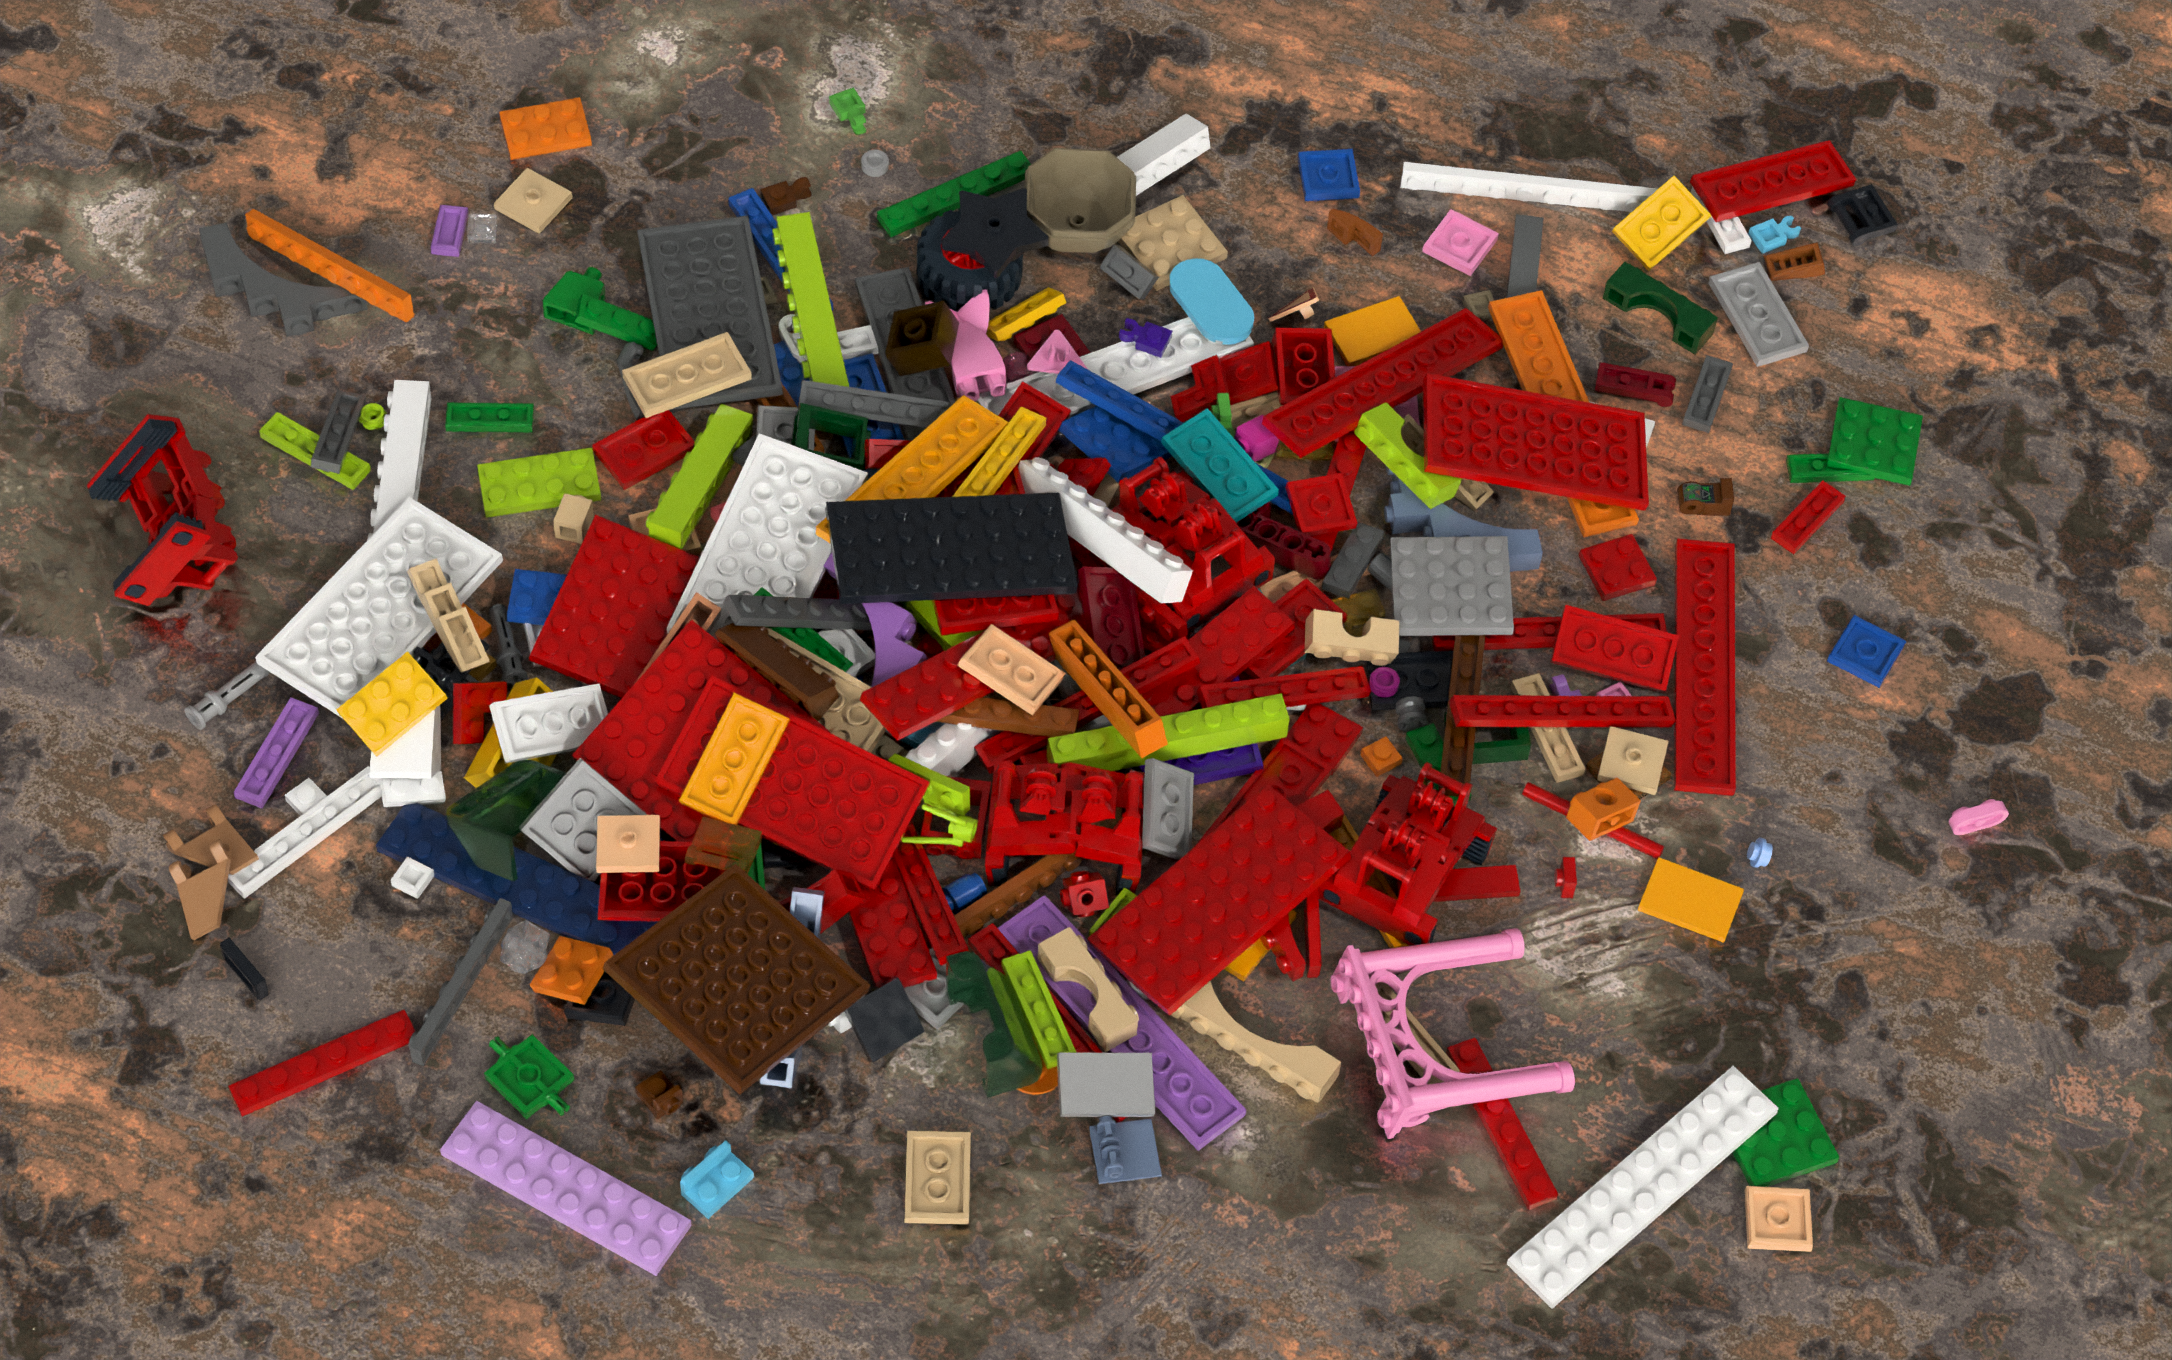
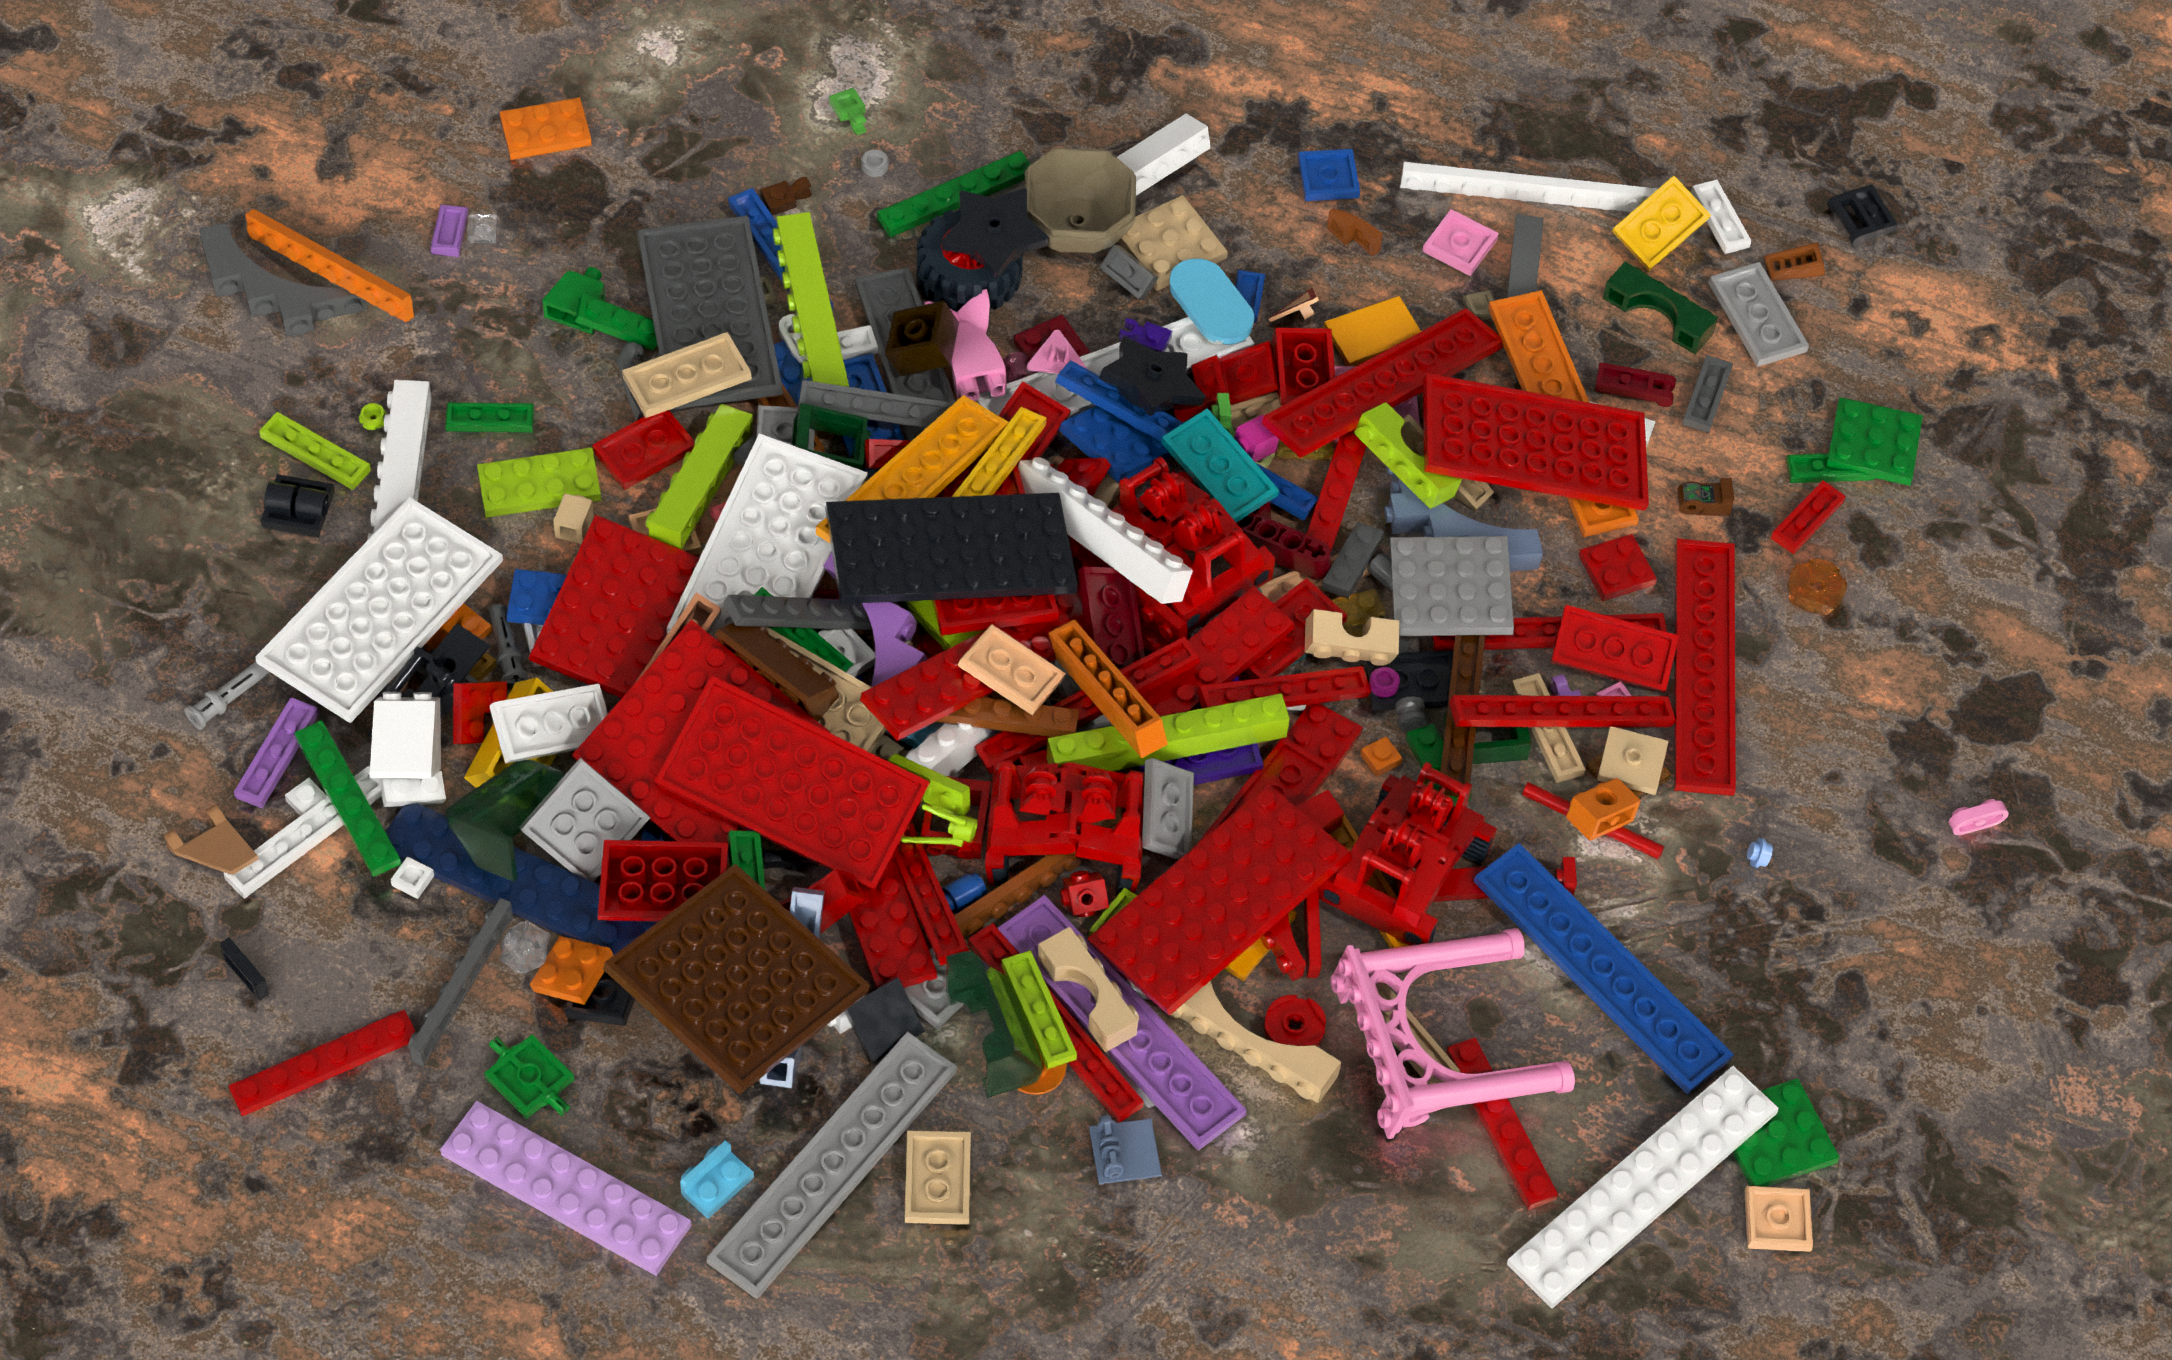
(176, 531): red container -> none
(205, 892): medium nougat flag -> none
(296, 505): none -> black plate
(338, 431): dark grey plate -> none
(347, 798): none -> green plate
(392, 704): yellow plate -> none
(448, 616): tan slope -> none
(533, 200): tan plate -> none
(628, 843): light nougat plate -> none
(660, 1095): reddish brown bracket -> none
(725, 840): clear orange plate -> none
(734, 760): light orange tile -> none
(831, 1165): none -> light grey plate
(1025, 314): yellow plate -> none
(1105, 1084): light grey tile -> none
(1152, 378): none -> black plate
(1251, 288): none -> blue tile
(1299, 1010): none -> red plate
(1321, 504): red plate -> none
(1603, 968): none -> blue plate
(1691, 899): light orange tile -> none
(1771, 235): medium azure plate -> none
(1772, 181): red plate -> none
(1815, 600): none -> clear orange plate
(1866, 651): blue tile -> none

